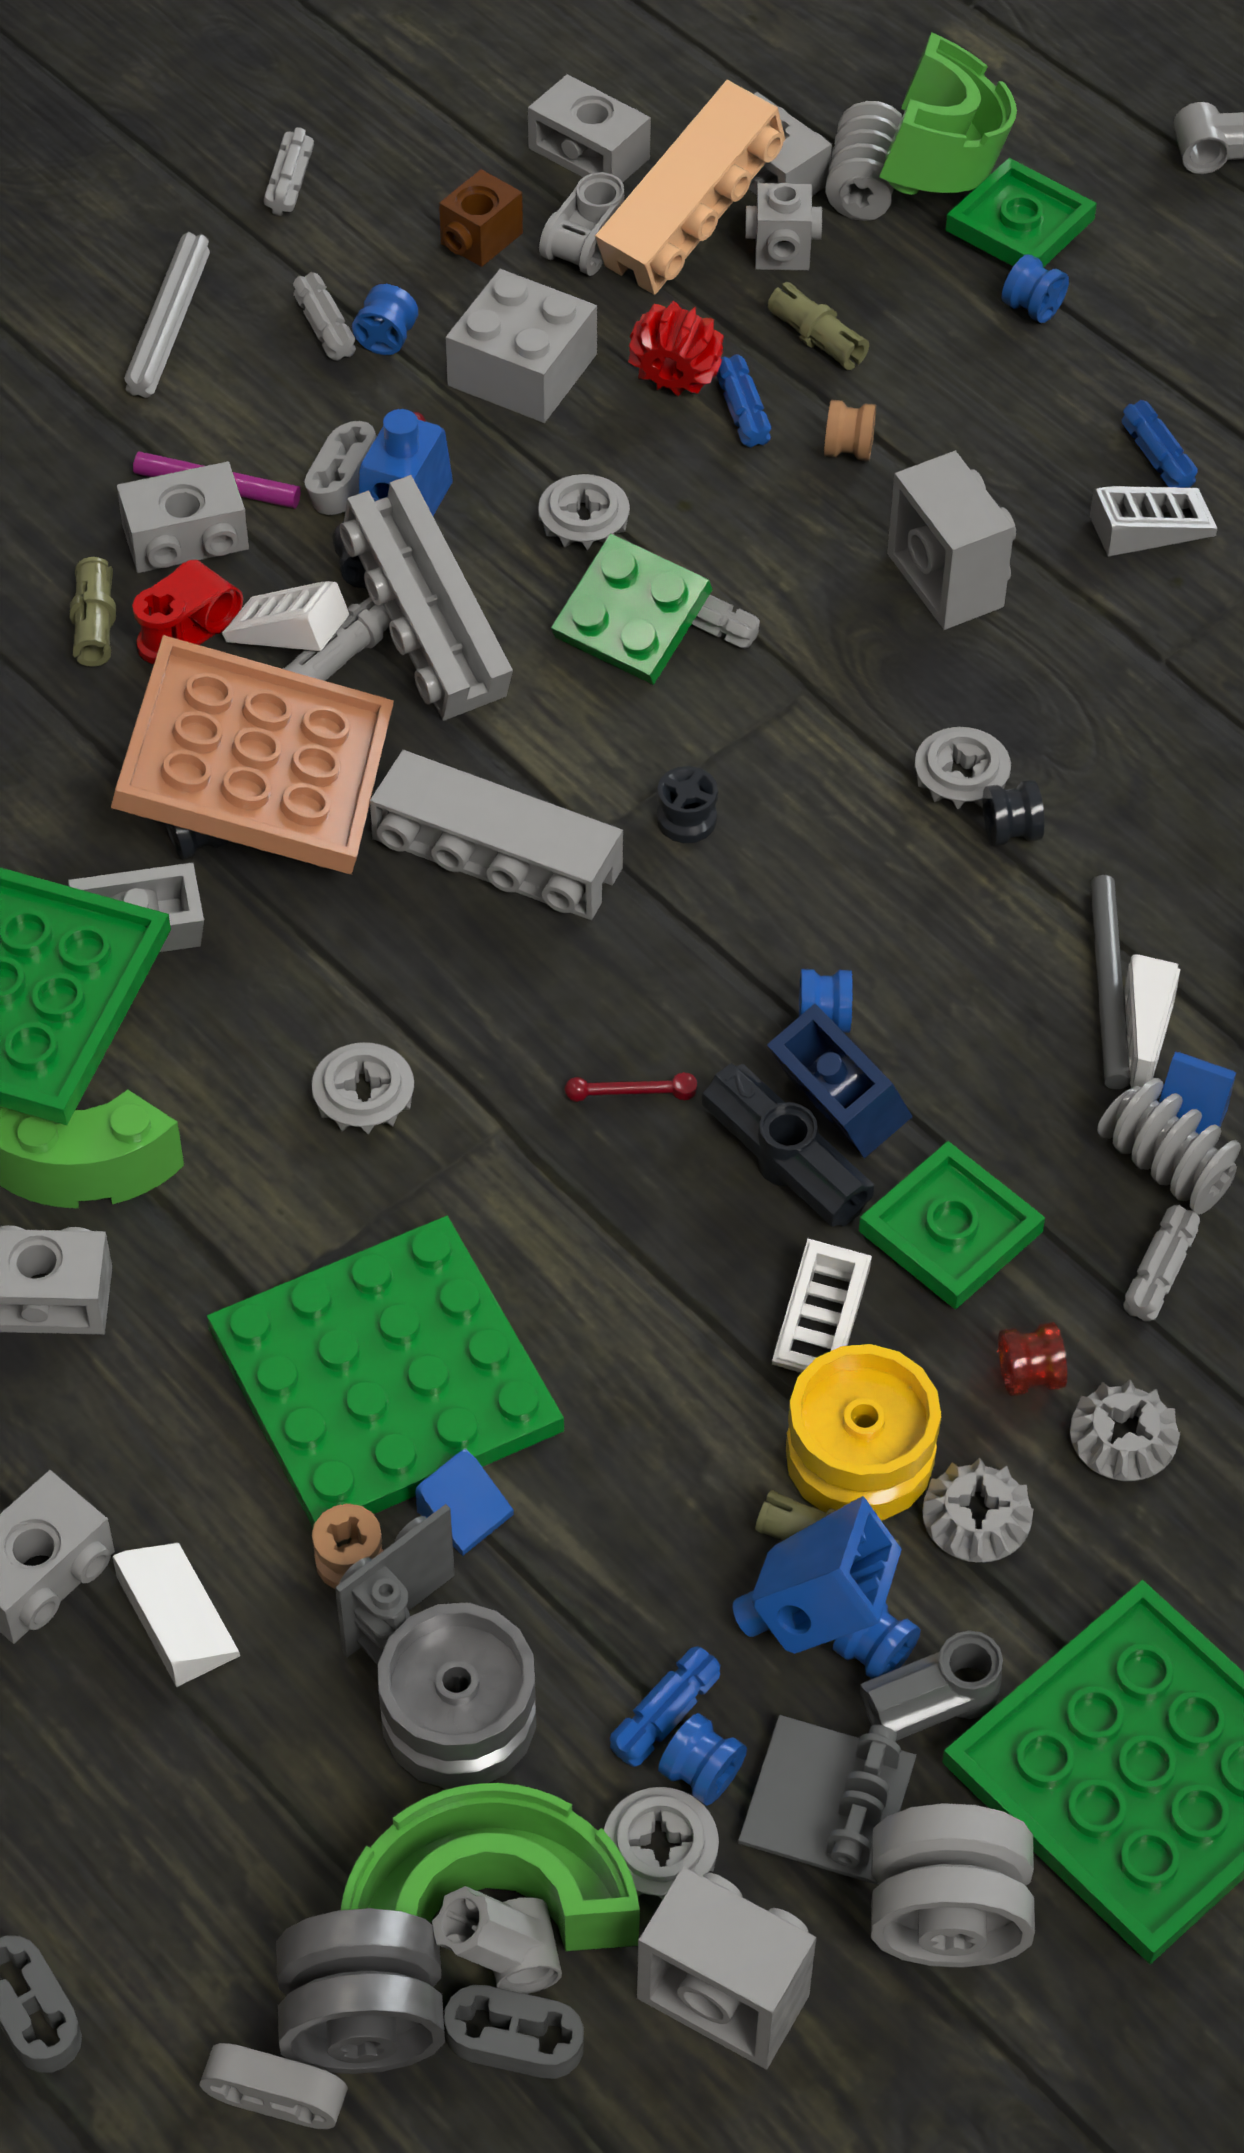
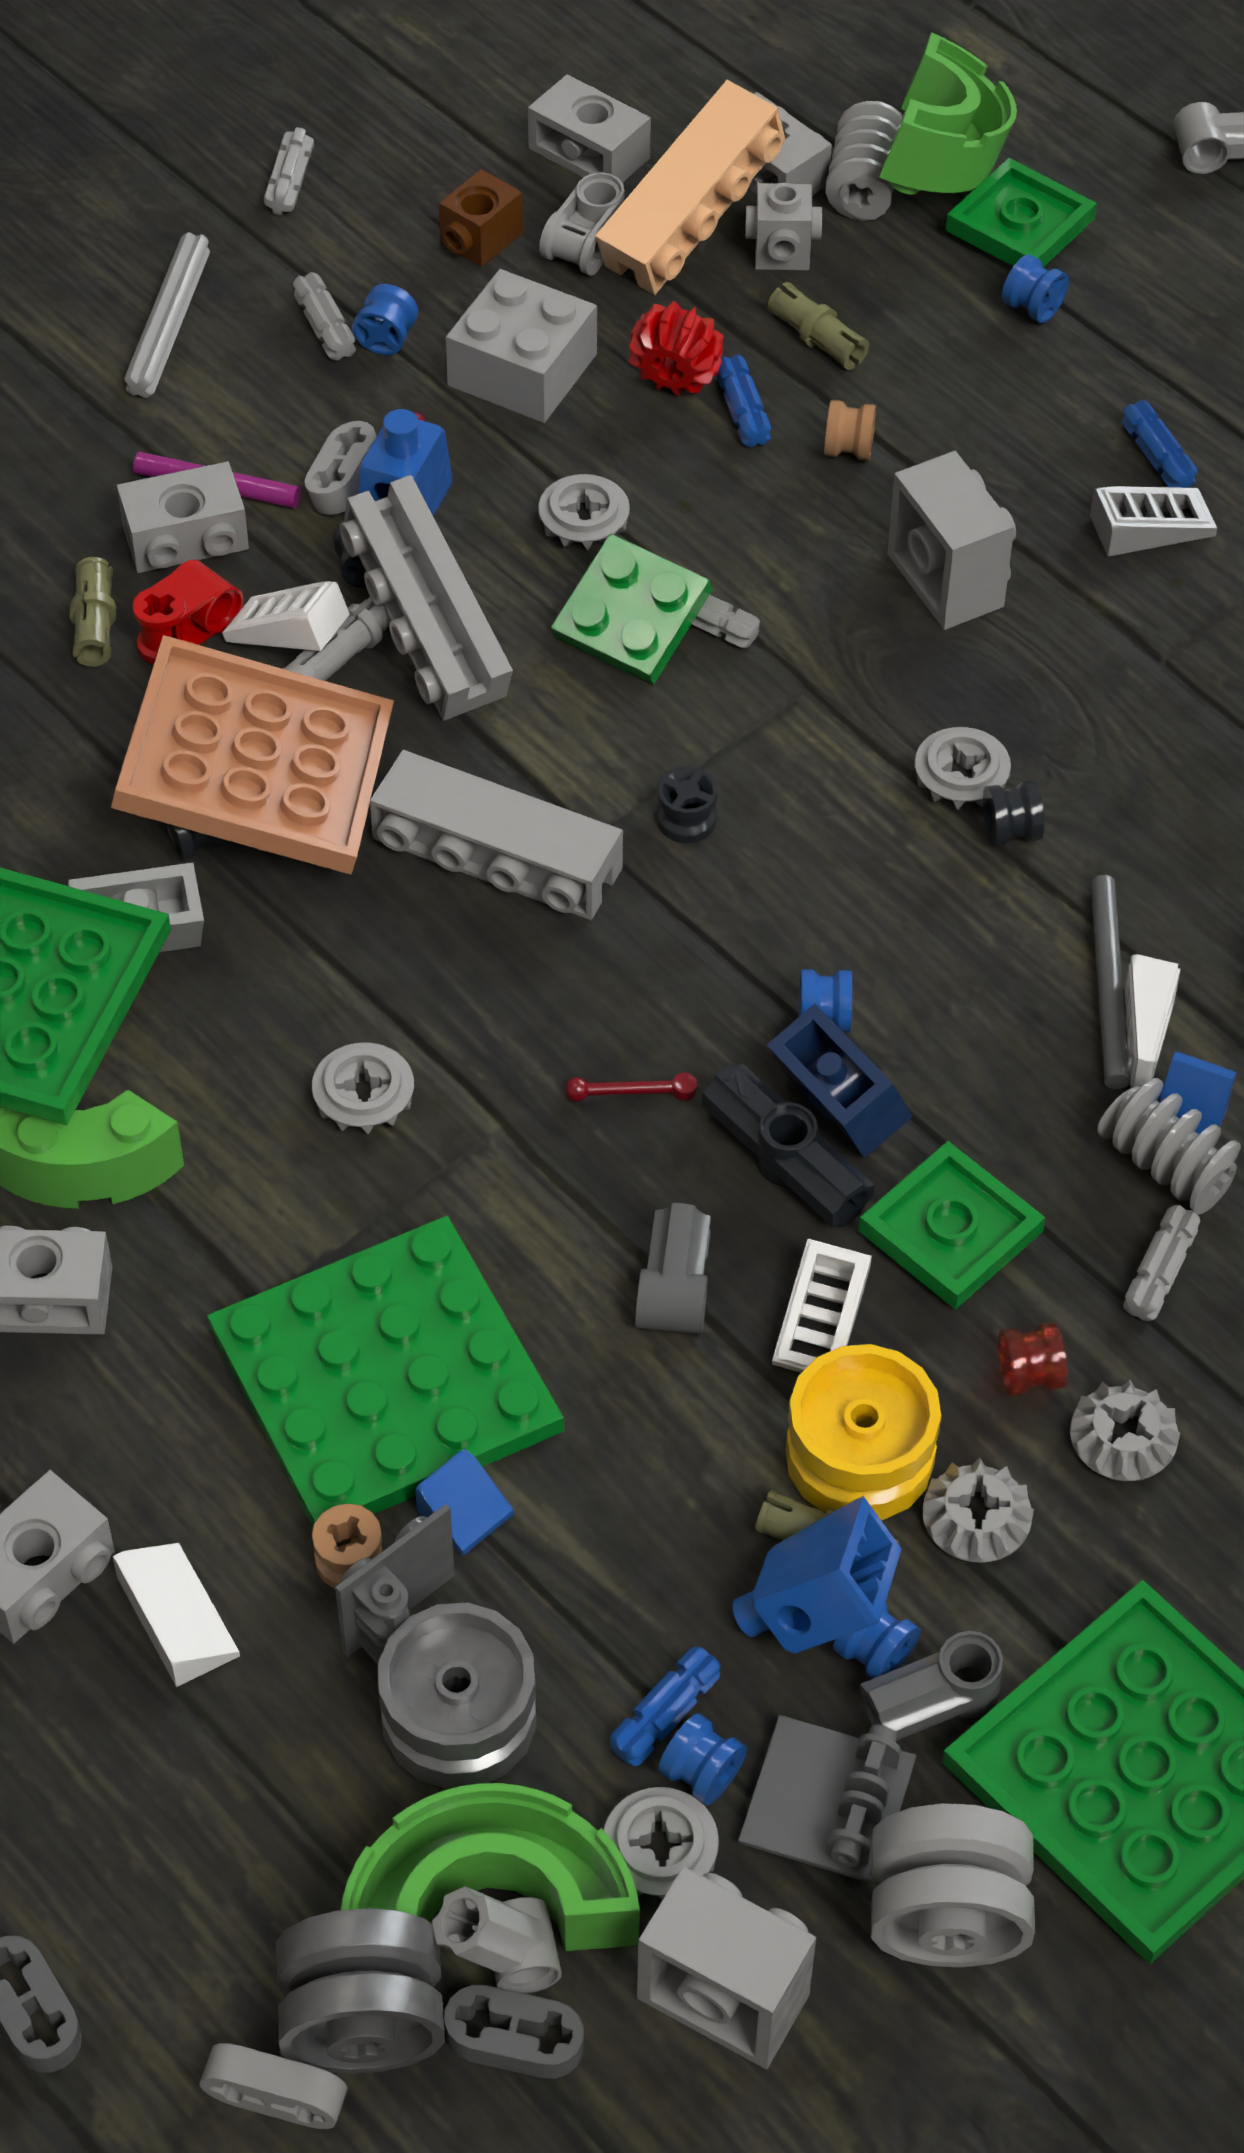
(674, 1284): none -> dark grey piece

